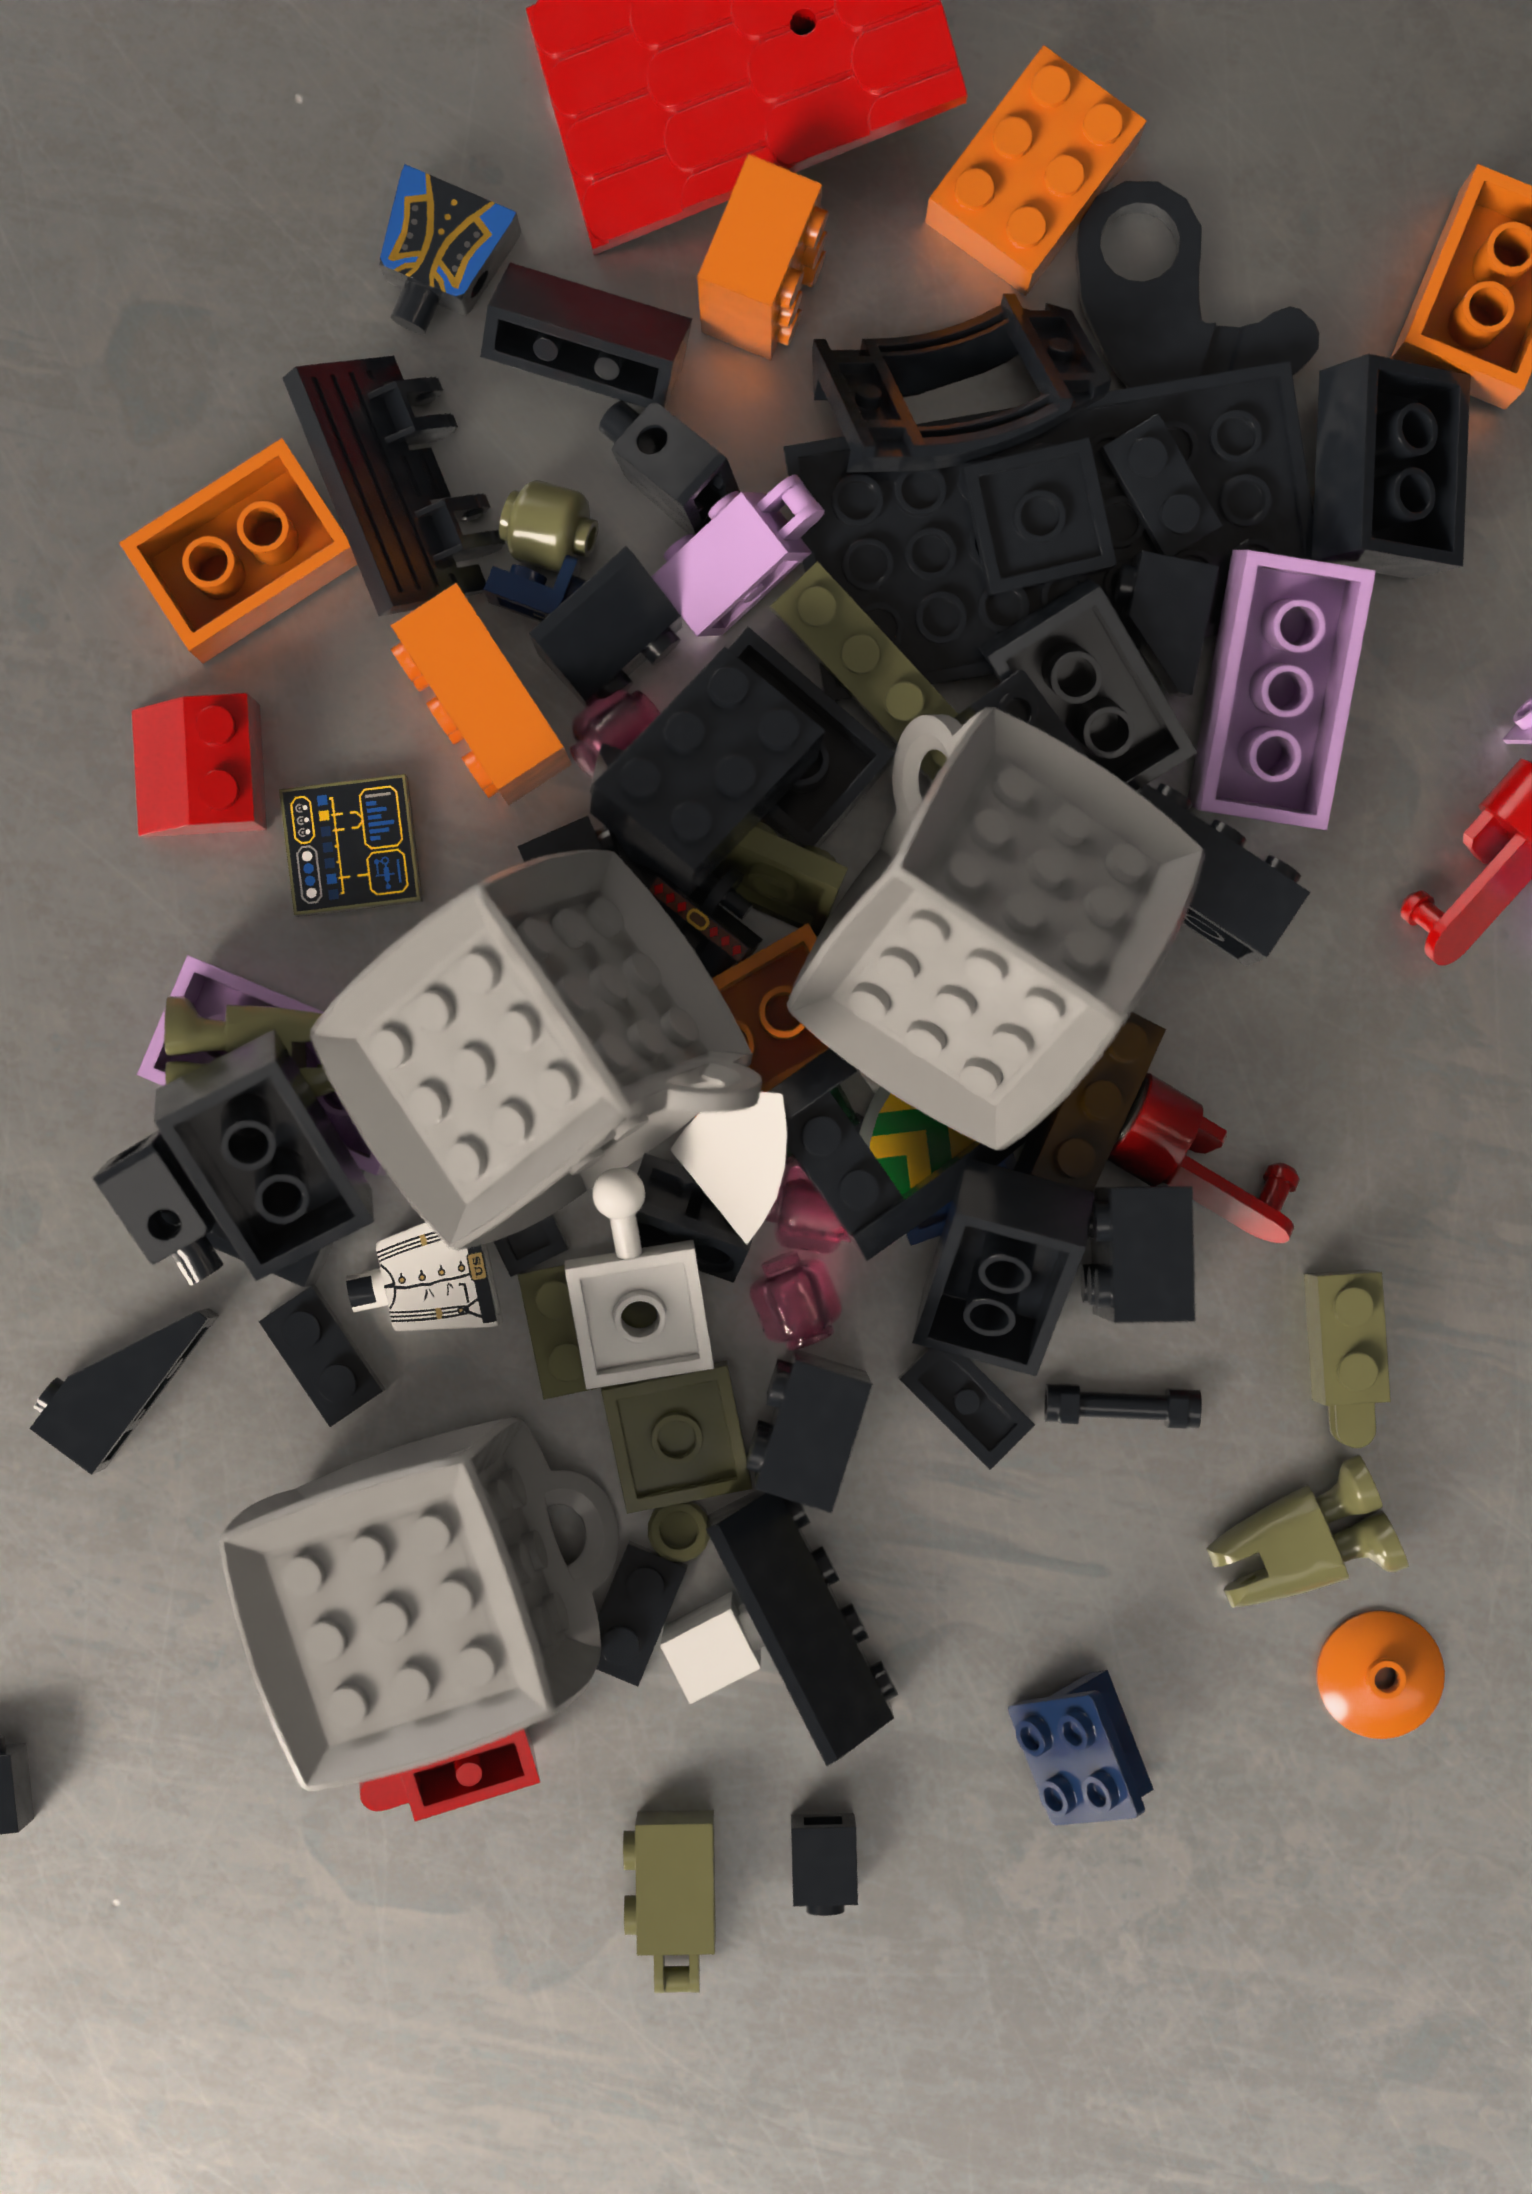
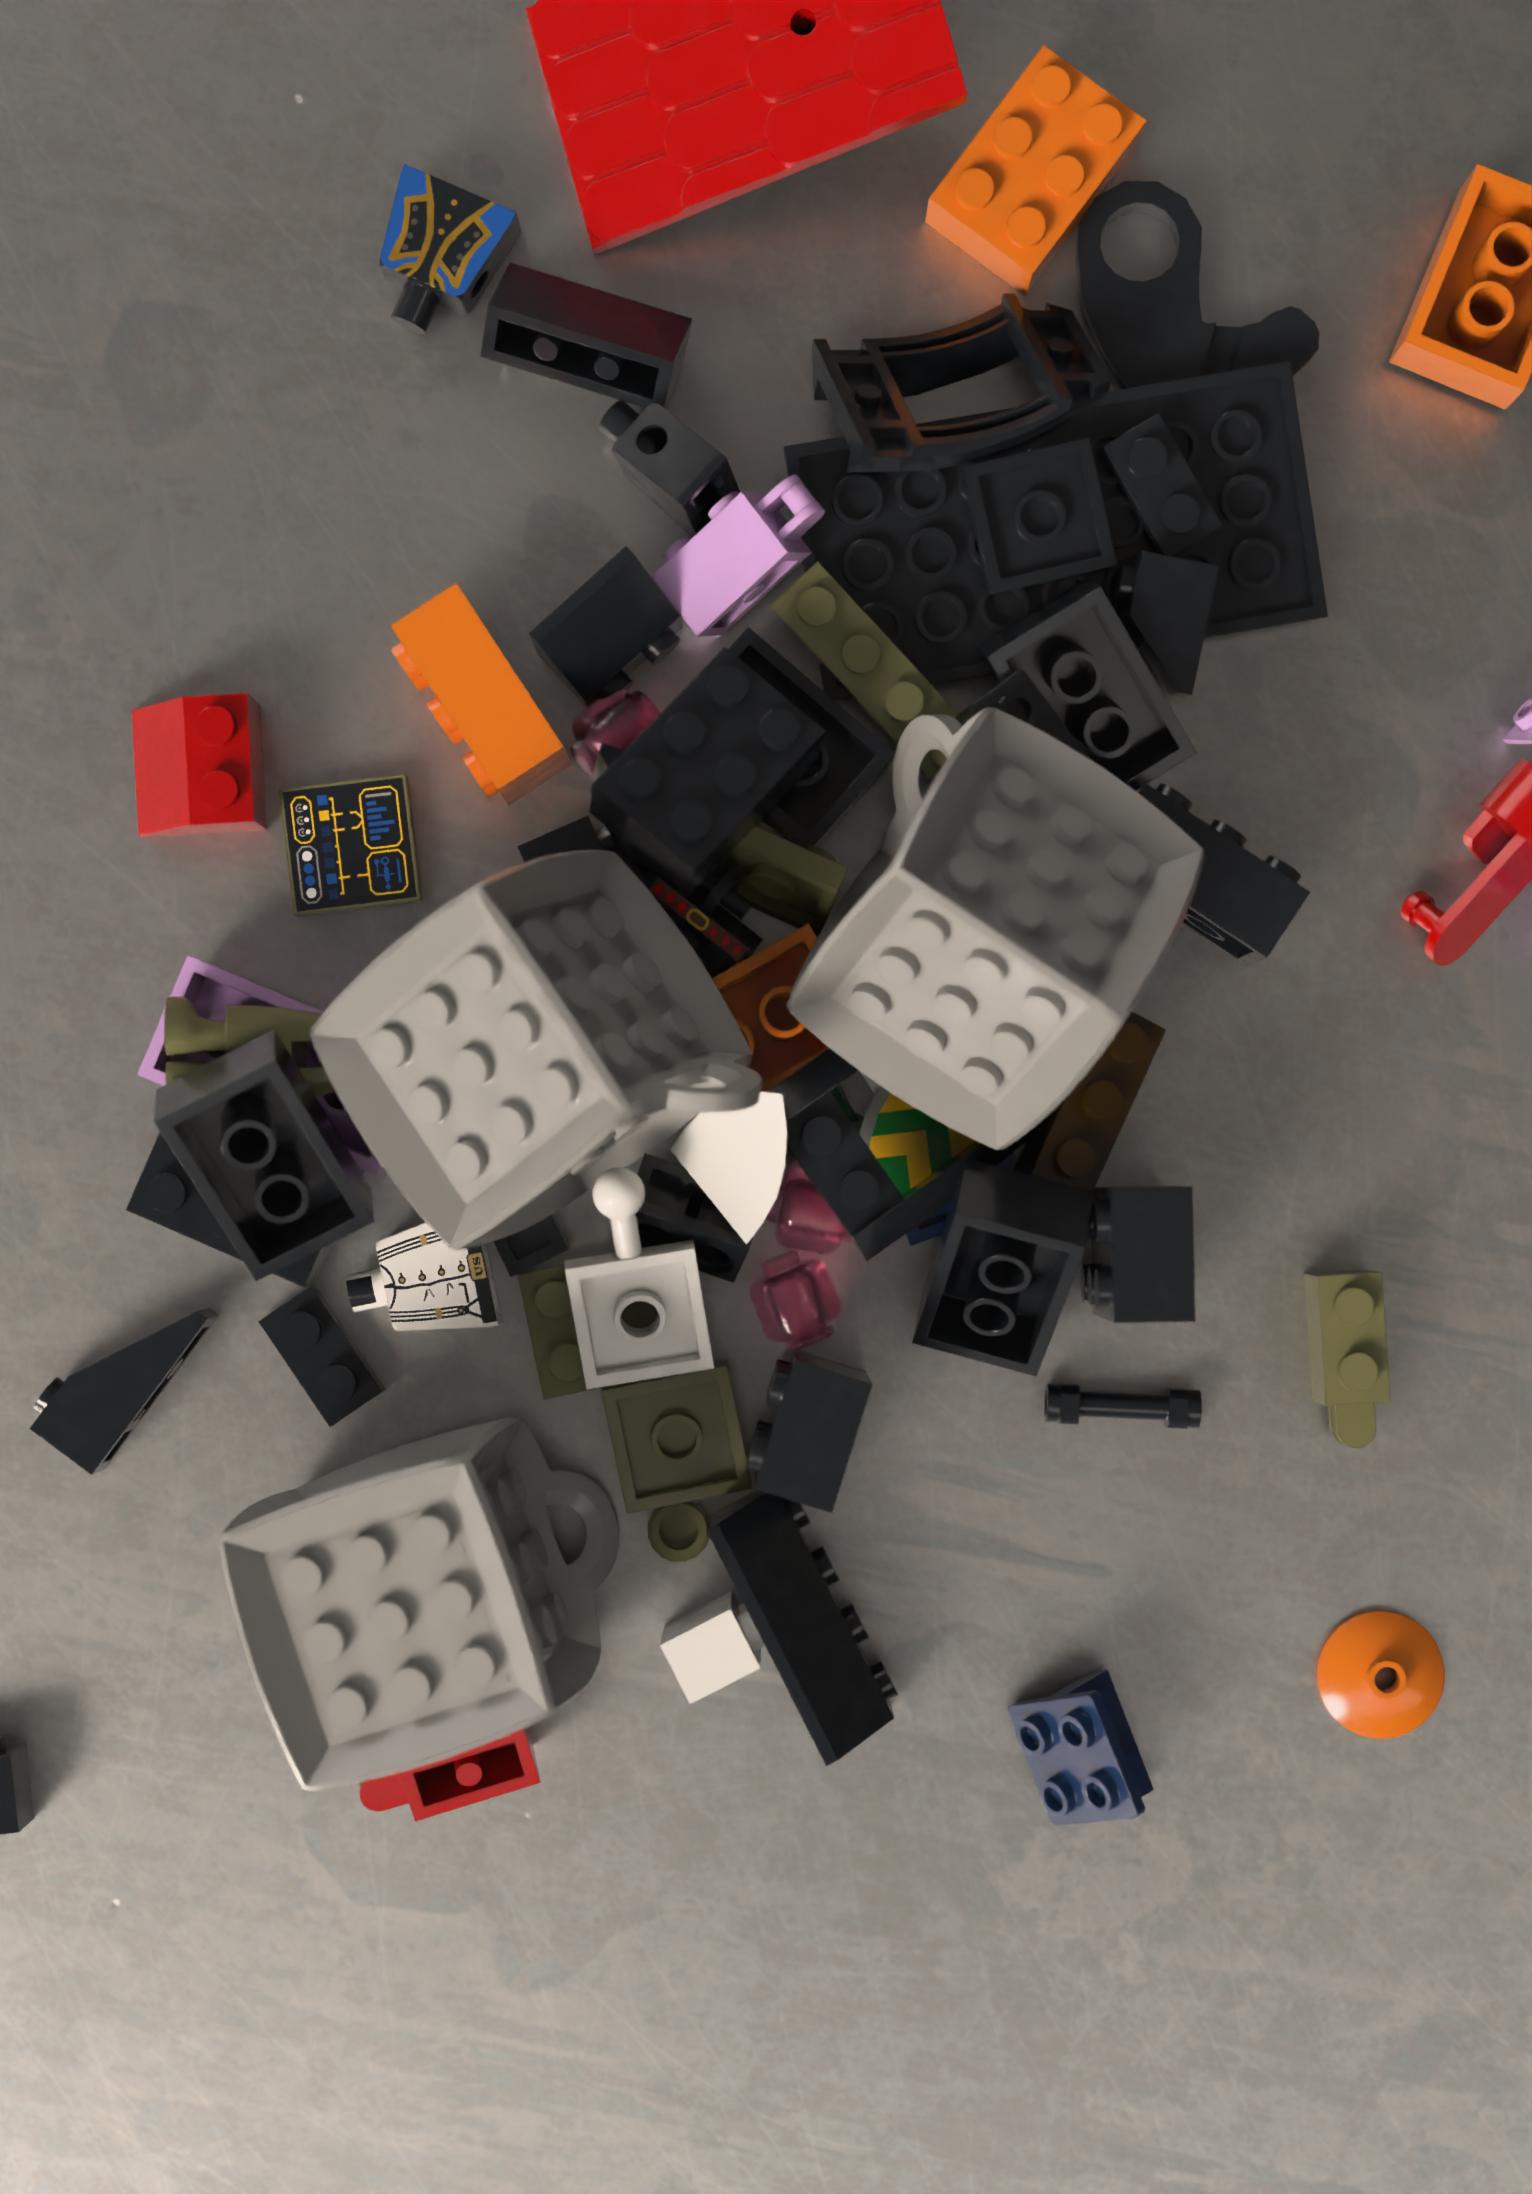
(153, 1179): black torso -> none
(240, 551): orange brick -> none
(383, 492): black hinge -> none
(525, 589): dark blue bracket -> none
(547, 524): olive head -> none
(636, 1611): black plate -> none
(673, 1892): olive brick -> none
(761, 258): orange brick -> none
(824, 1862): black brick -> none
(967, 1404): black plate -> none
(1155, 1146): red piece -> none
(1280, 688): lavender brick -> none
(1299, 1545): olive piece -> none
(1391, 467): black brick -> none

